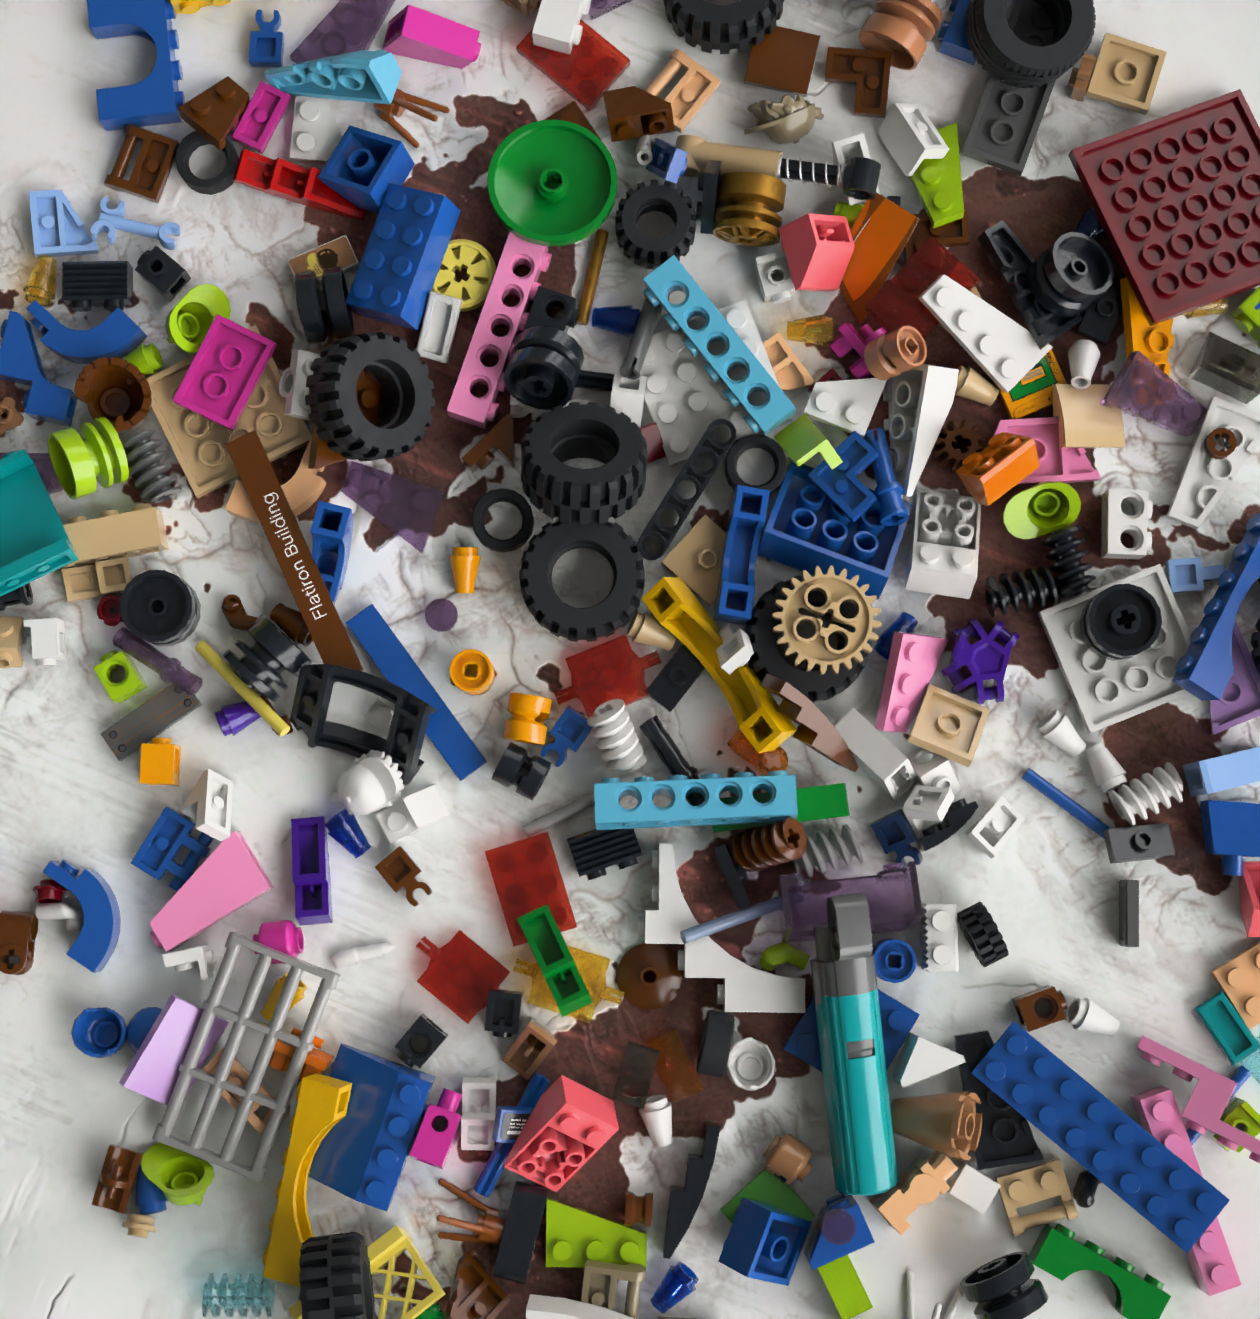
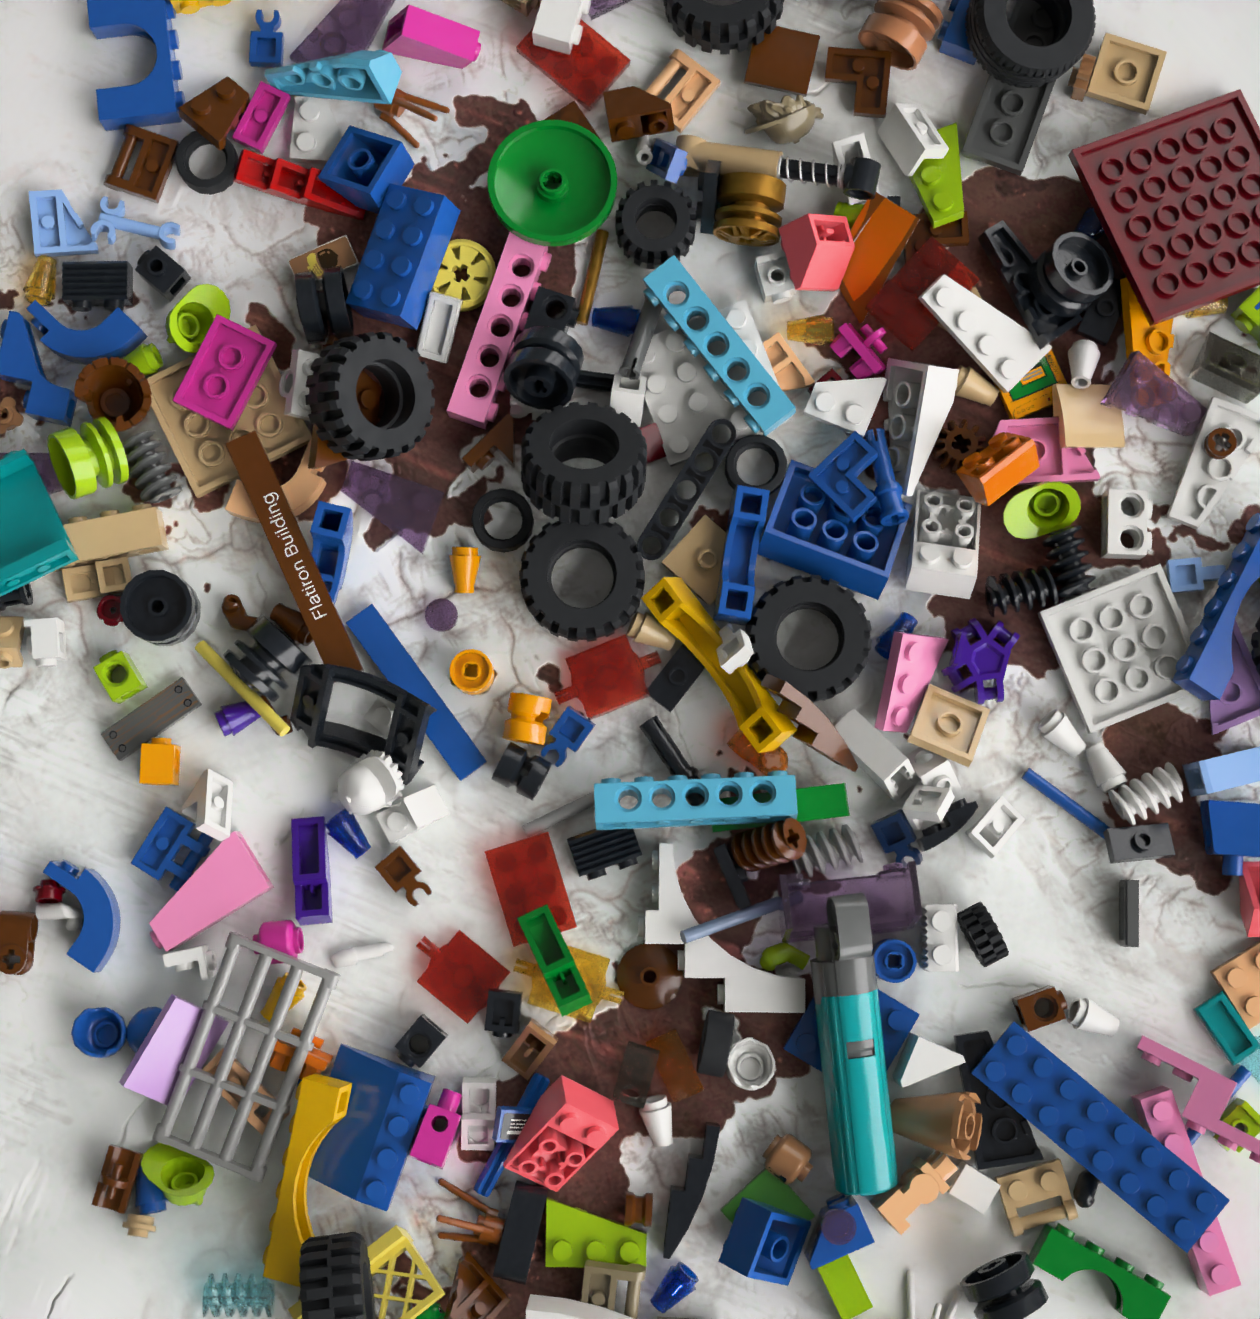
(167, 668): clear purple pin -> none
(617, 737): white piece -> none
(804, 440): lime panel -> none
(836, 591): tan gear -> none
(895, 353): nougat wheel -> none
(1140, 622): black wheel -> none

